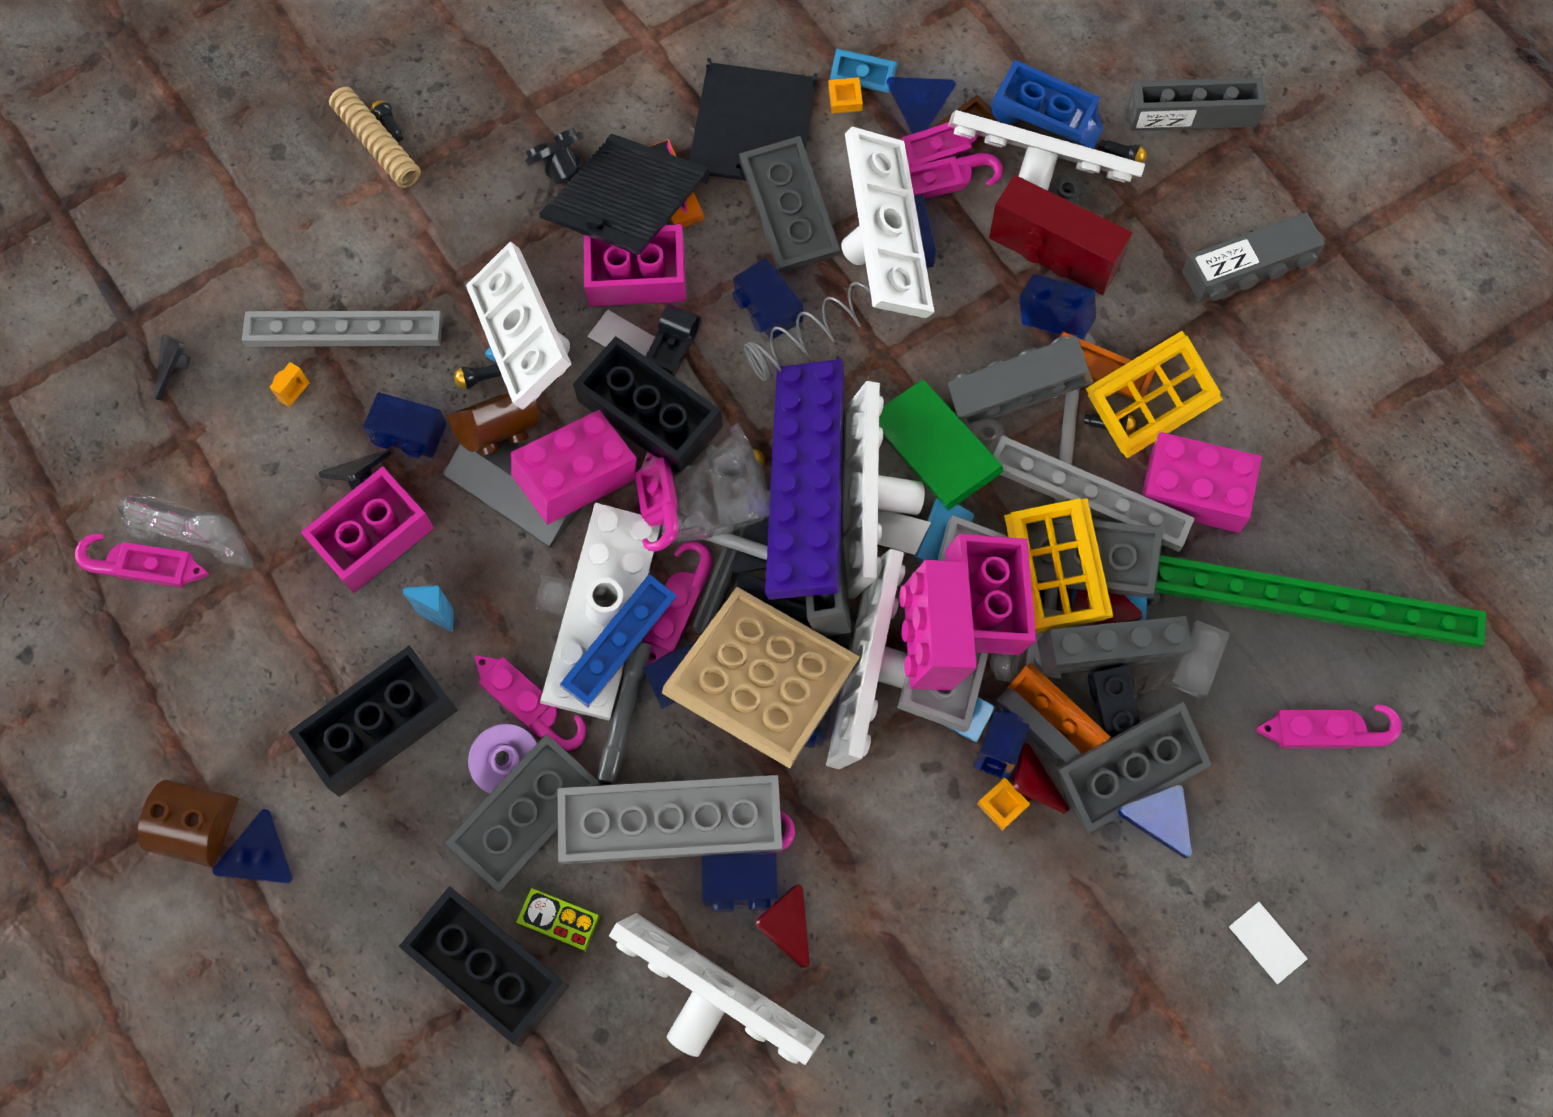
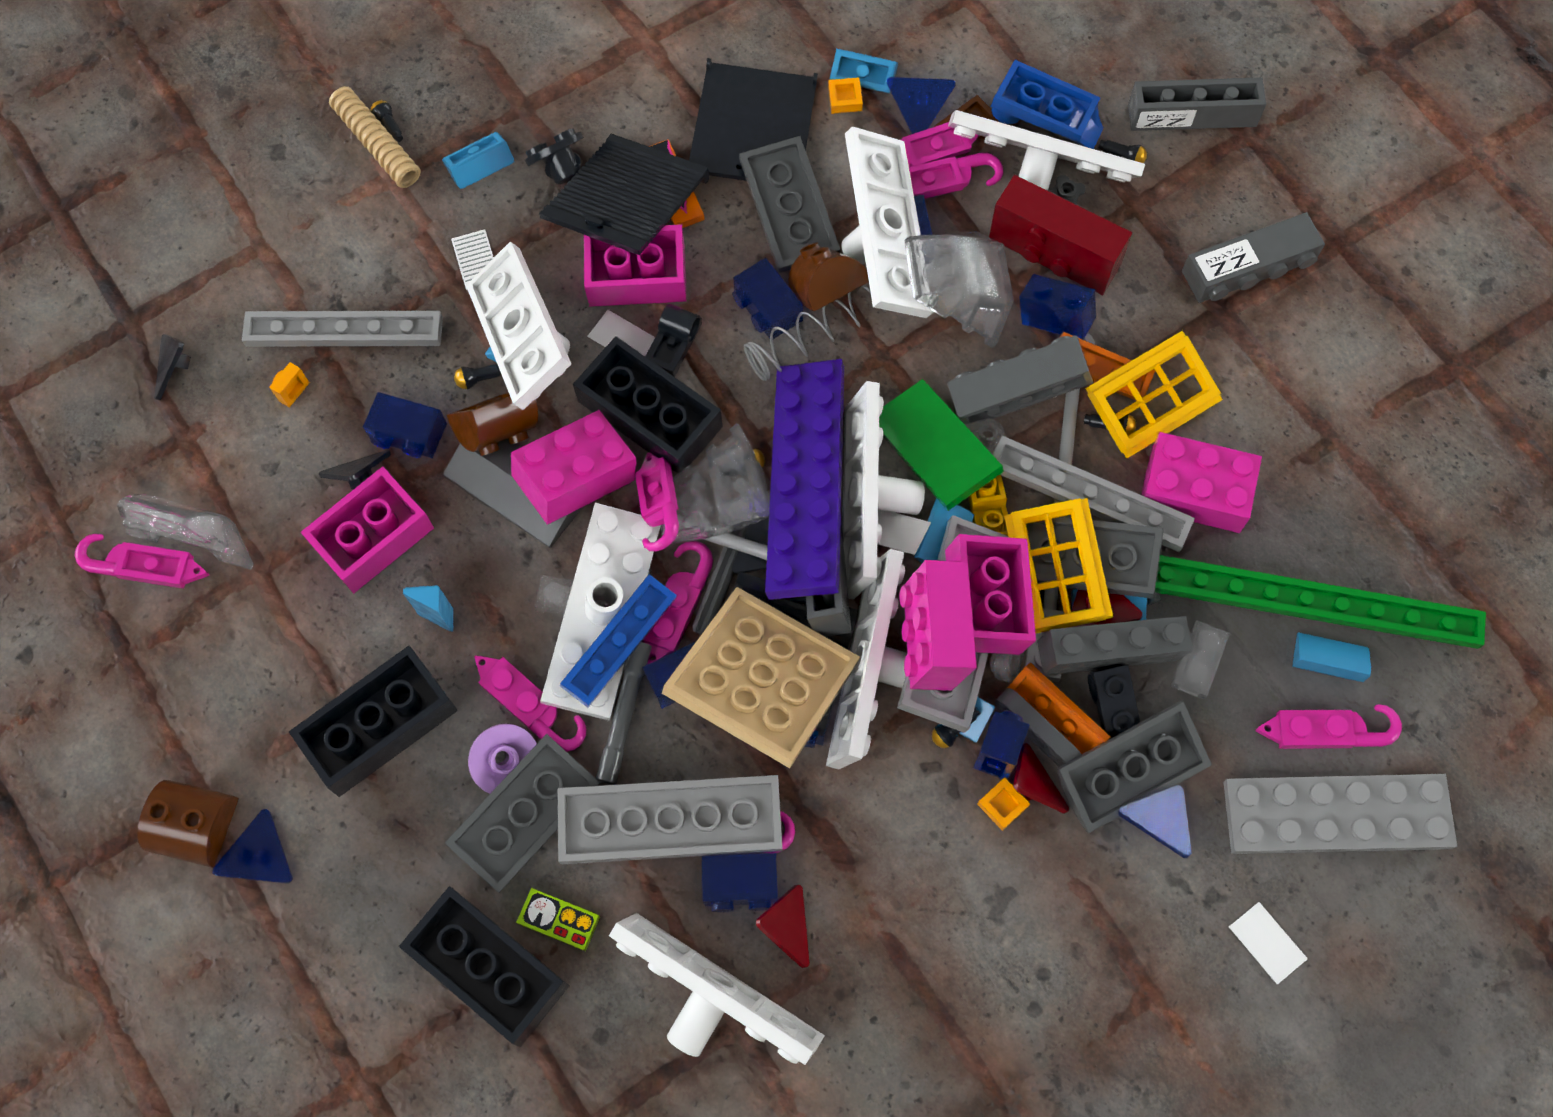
(472, 253): none -> white sticker
(478, 160): none -> dark azure slope
(824, 276): none -> reddish brown brick
(946, 736): none -> black piece
(962, 278): none -> clear wedge
(989, 506): none -> yellow slope
(1332, 657): none -> dark azure slope
(1339, 814): none -> light grey plate

